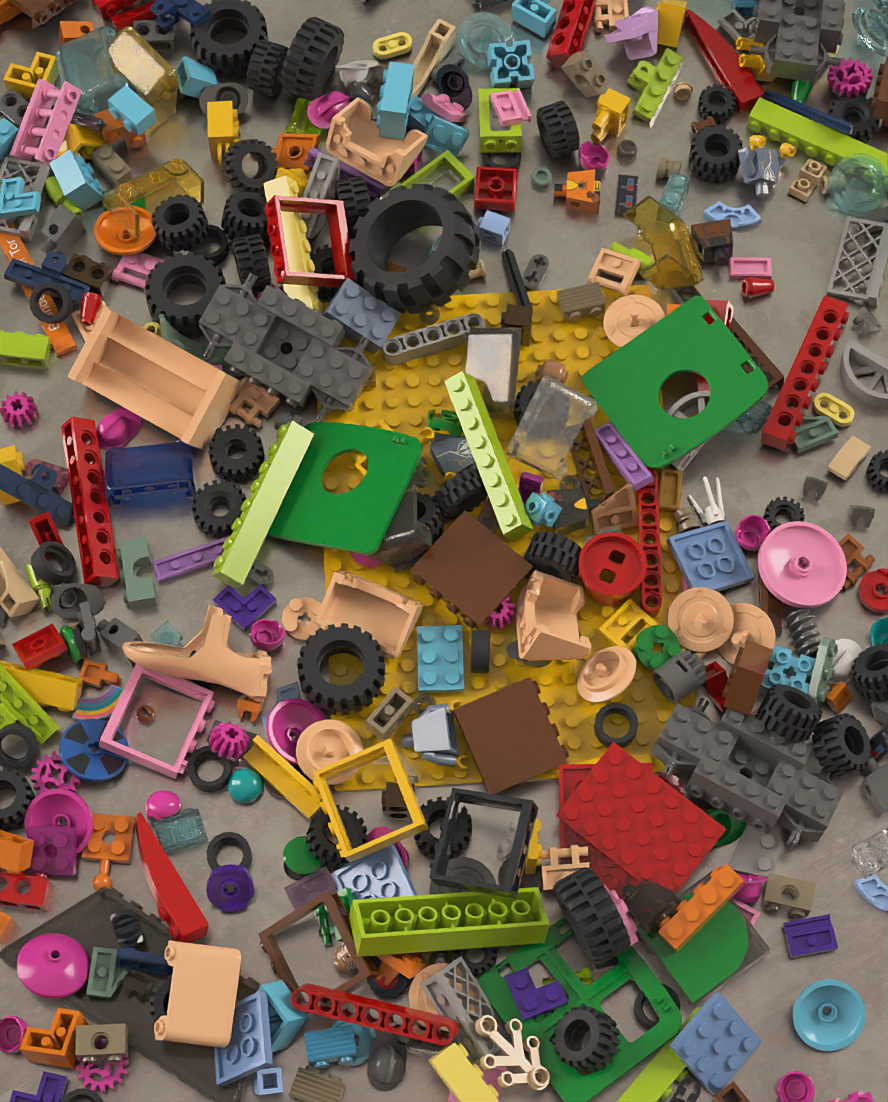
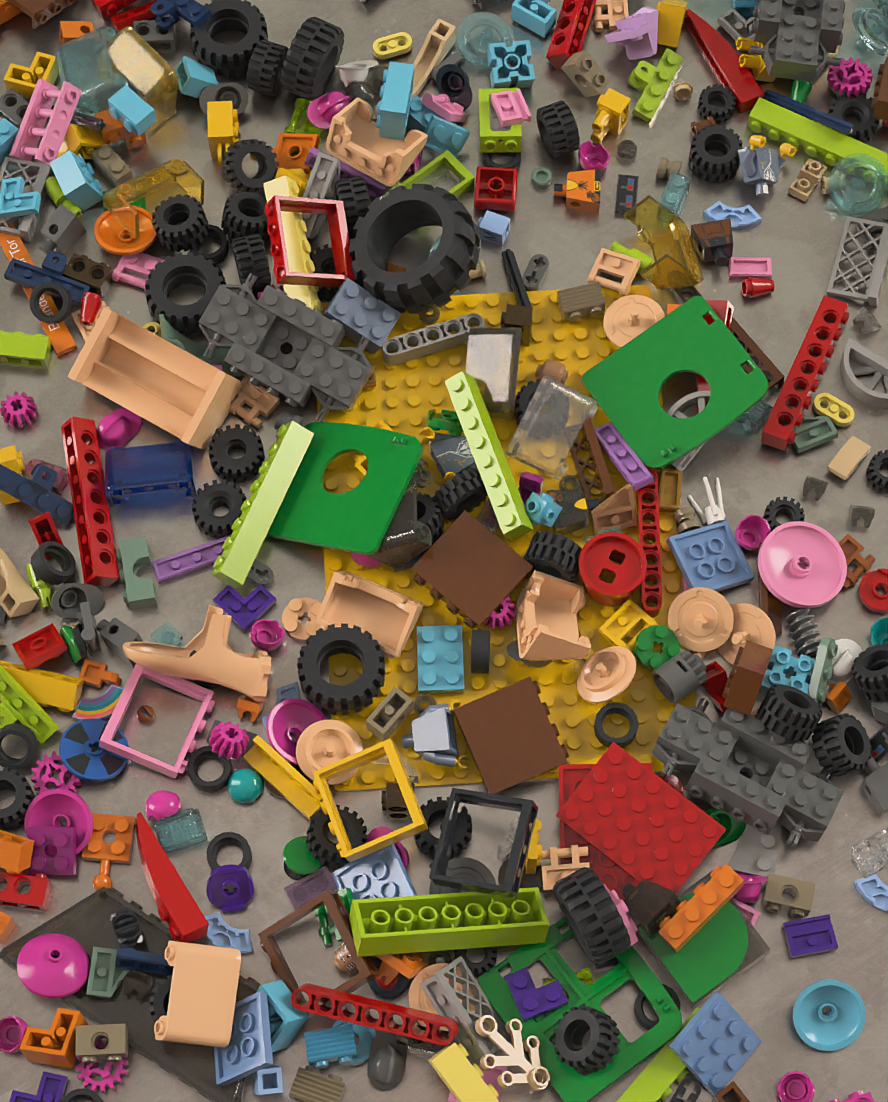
(223, 935): none -> light blue tile

